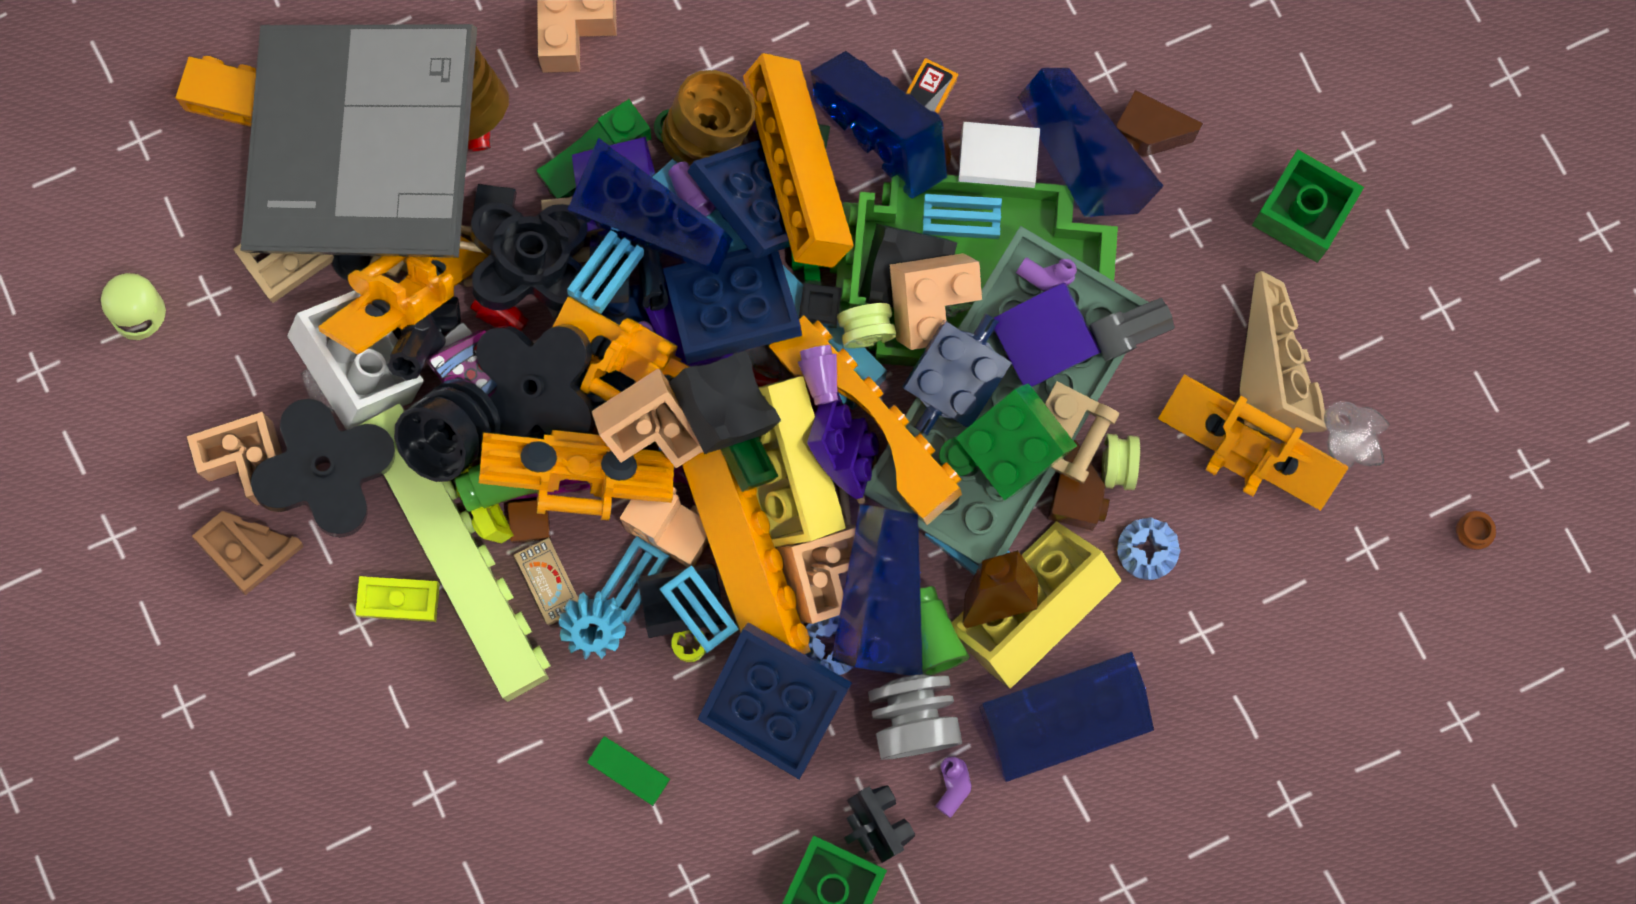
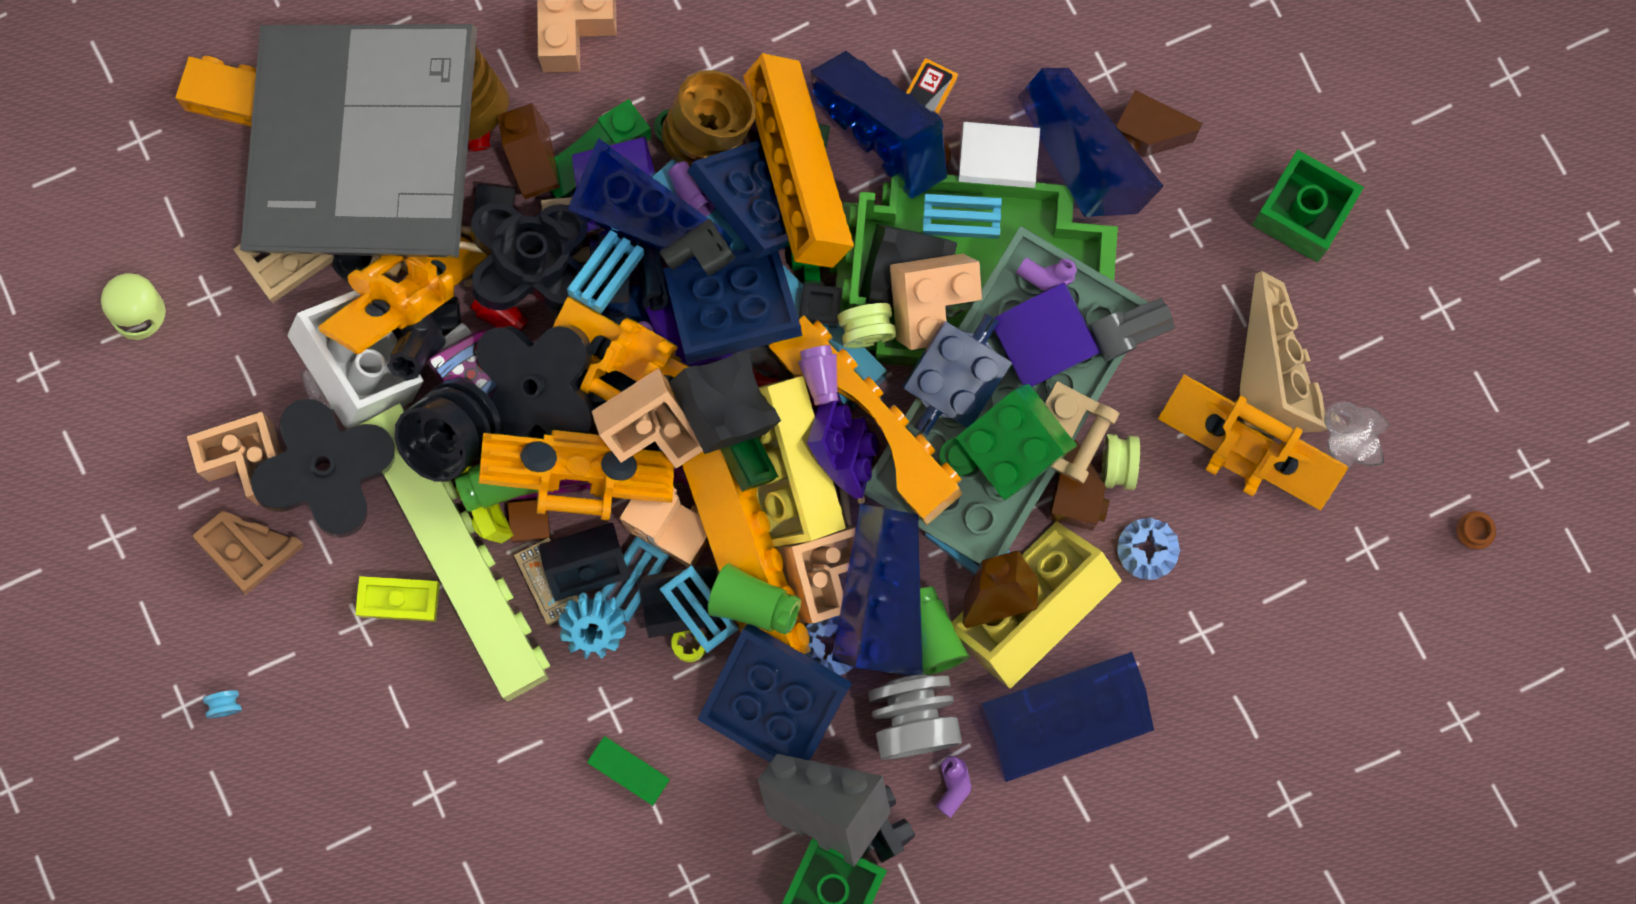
(222, 704): none -> medium azure bush
(529, 150): none -> reddish brown slope
(583, 561): none -> black panel
(704, 244): none -> pearl dark grey piece
(752, 601): none -> bright green plant
(826, 802): none -> dark grey wedge

